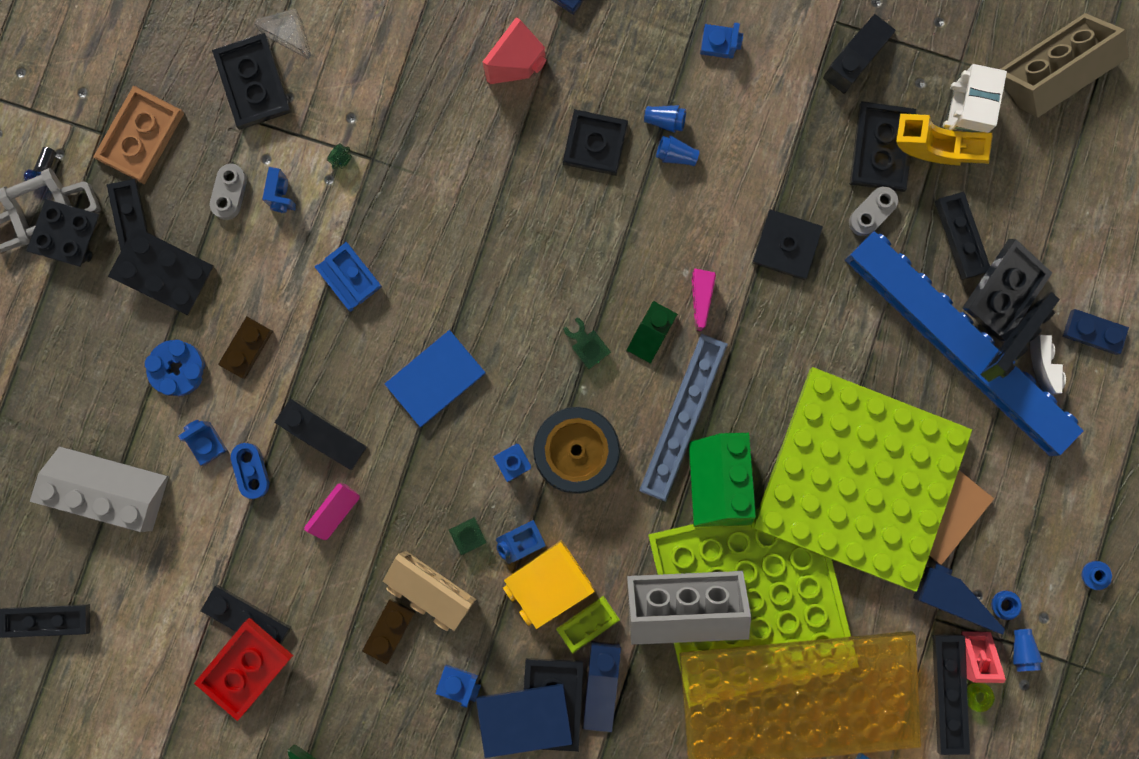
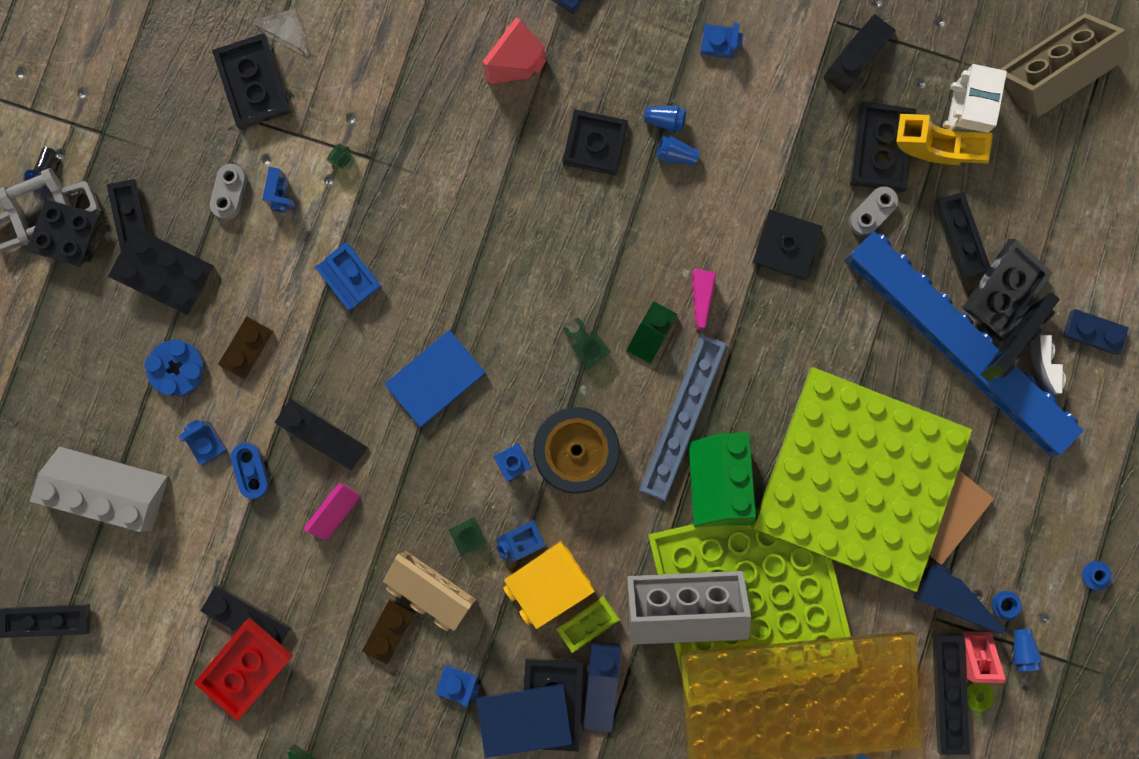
(138, 134): medium nougat tile -> none

